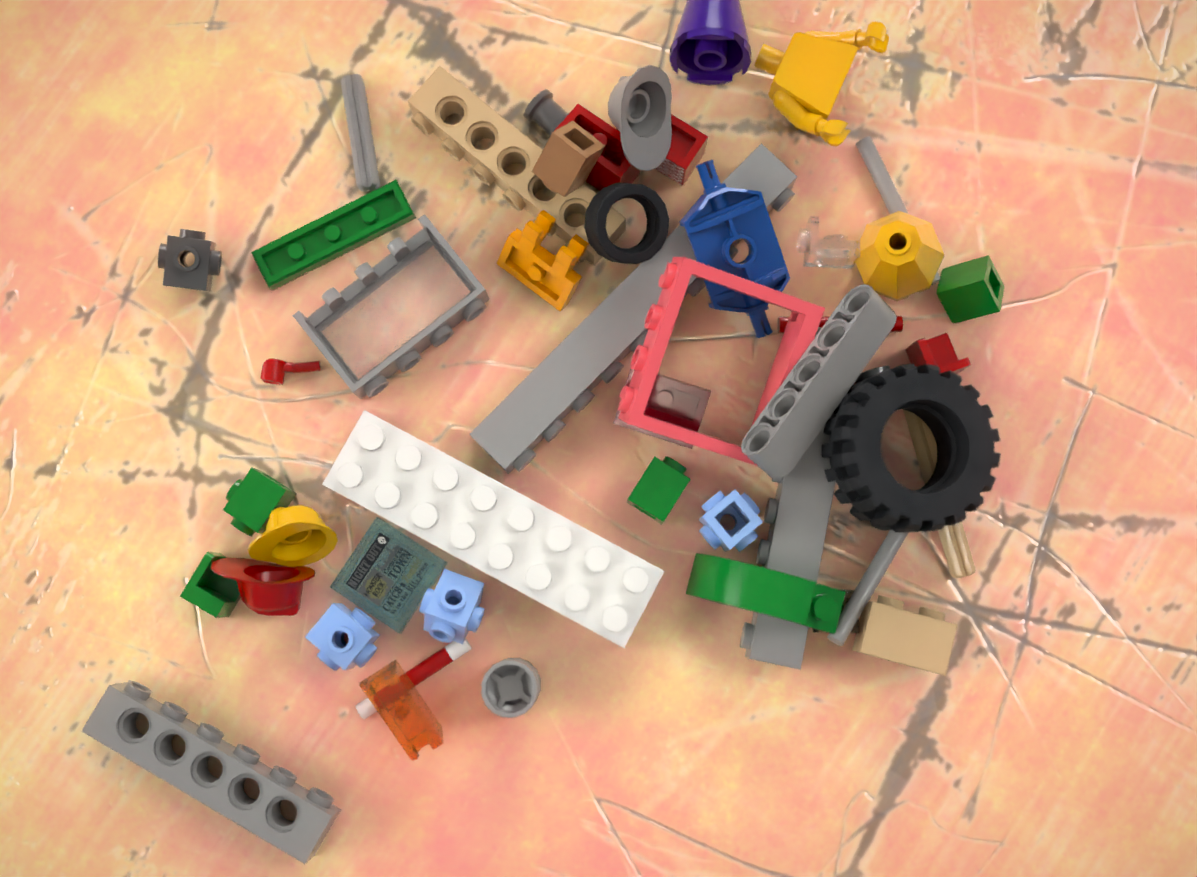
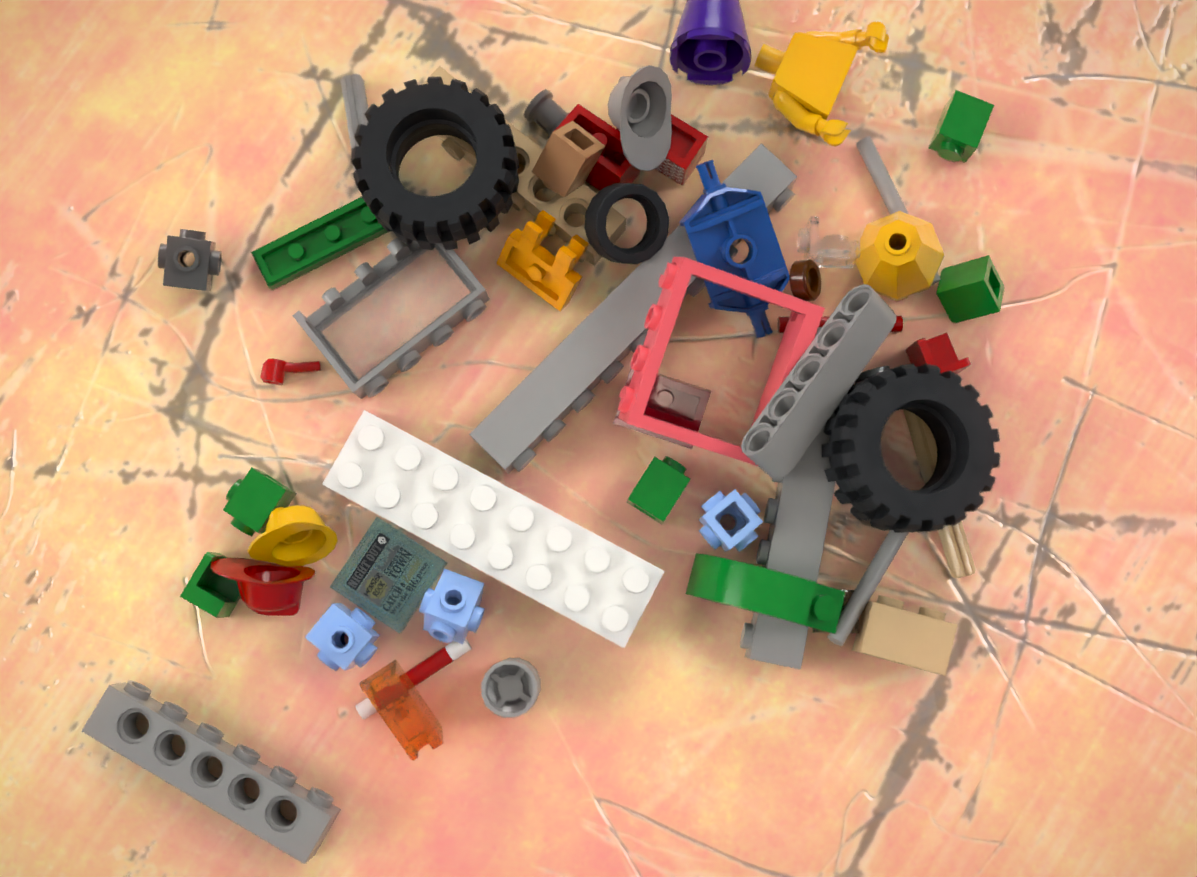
(424, 113): none -> black tyre
(805, 280): none -> reddish brown tile
(960, 127): none -> green brick

